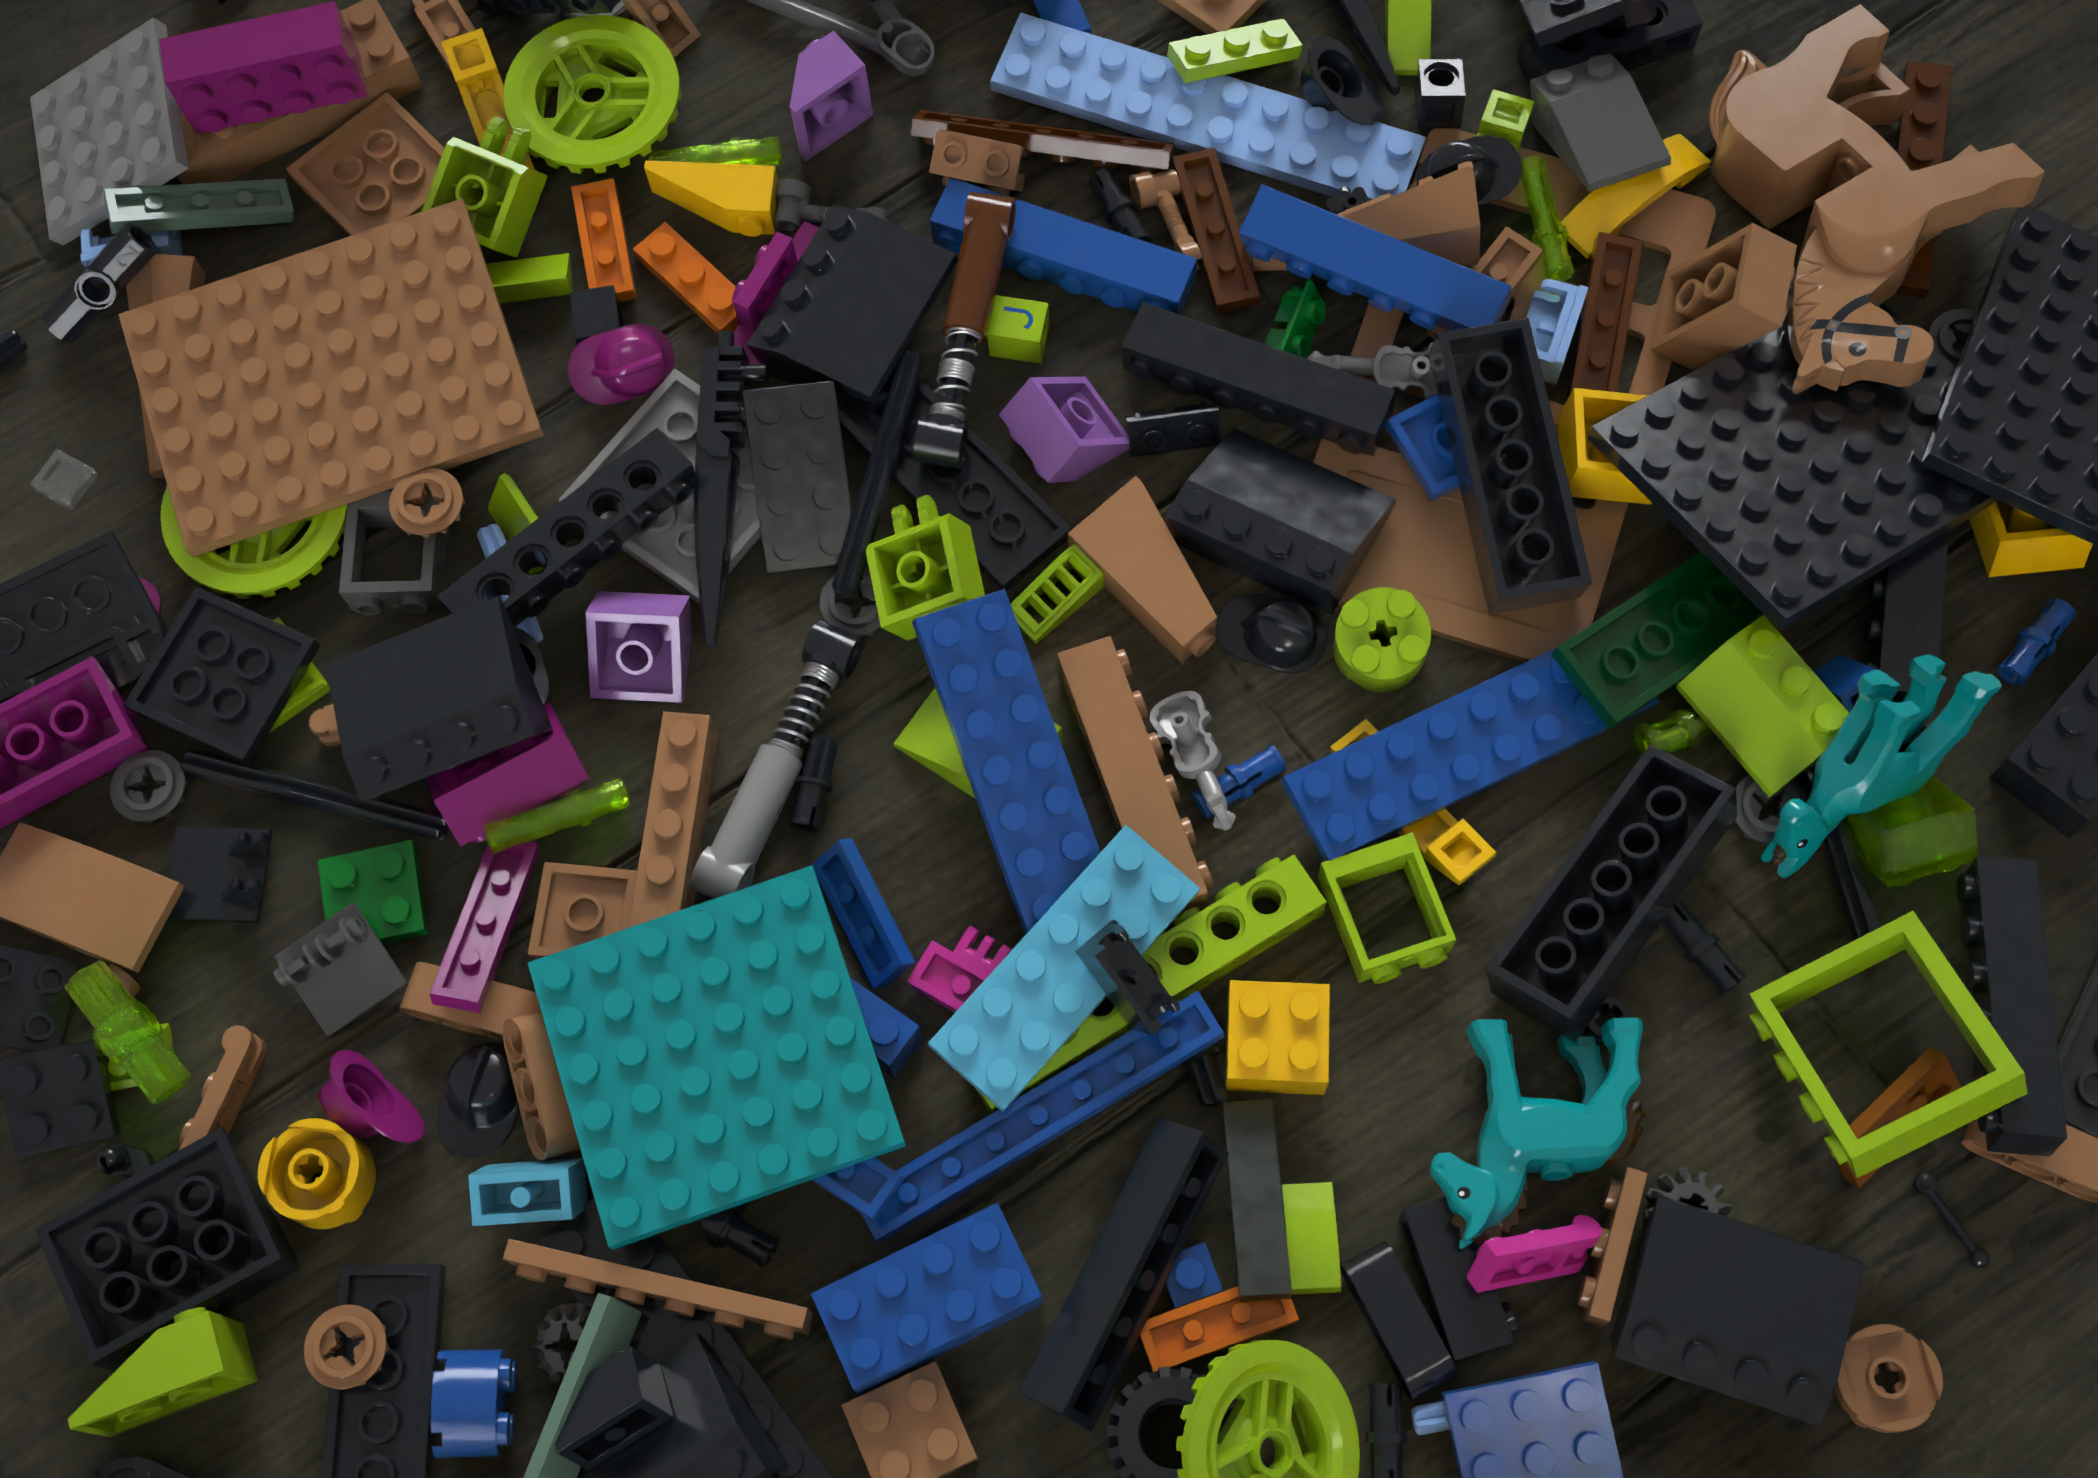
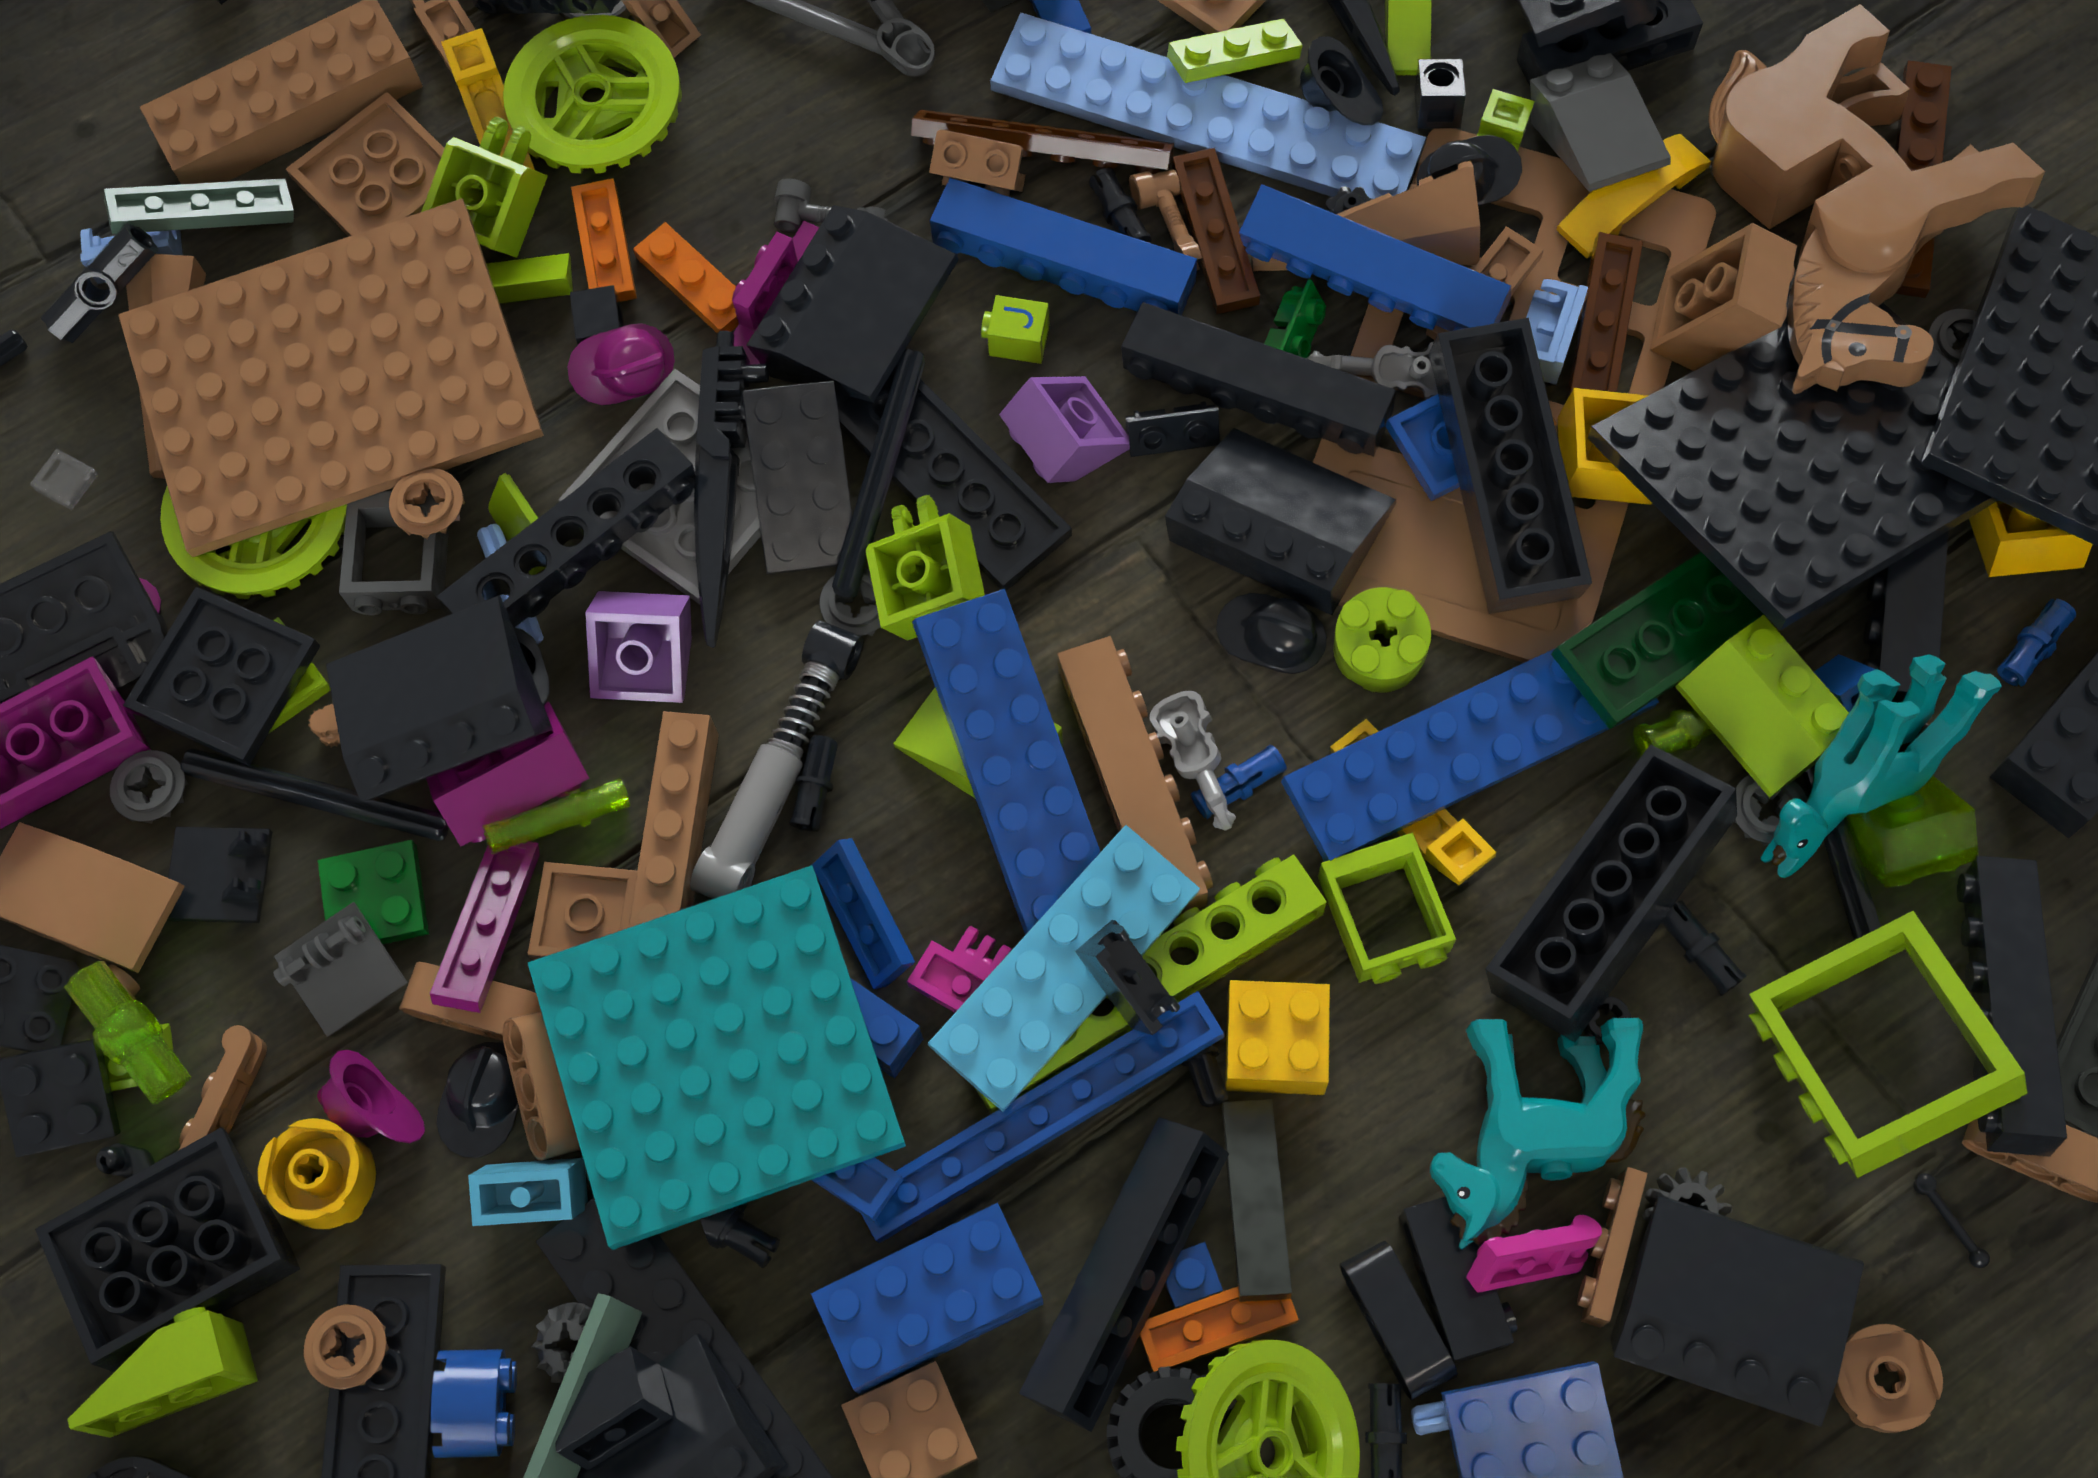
(106, 130): light grey plate -> none
(263, 67): magenta brick -> none
(680, 1295): medium nougat plate -> none
(726, 194): yellow slope -> none
(748, 152): clear neon green pin -> none
(828, 94): medium lavender slope -> none
(987, 229): piece -> none
(1057, 571): lime slope -> none
(1147, 570): medium nougat slope -> none
(1311, 1238): lime slope -> none
(1549, 231): clear neon green pin -> none
(1919, 1085): dark orange plate -> none

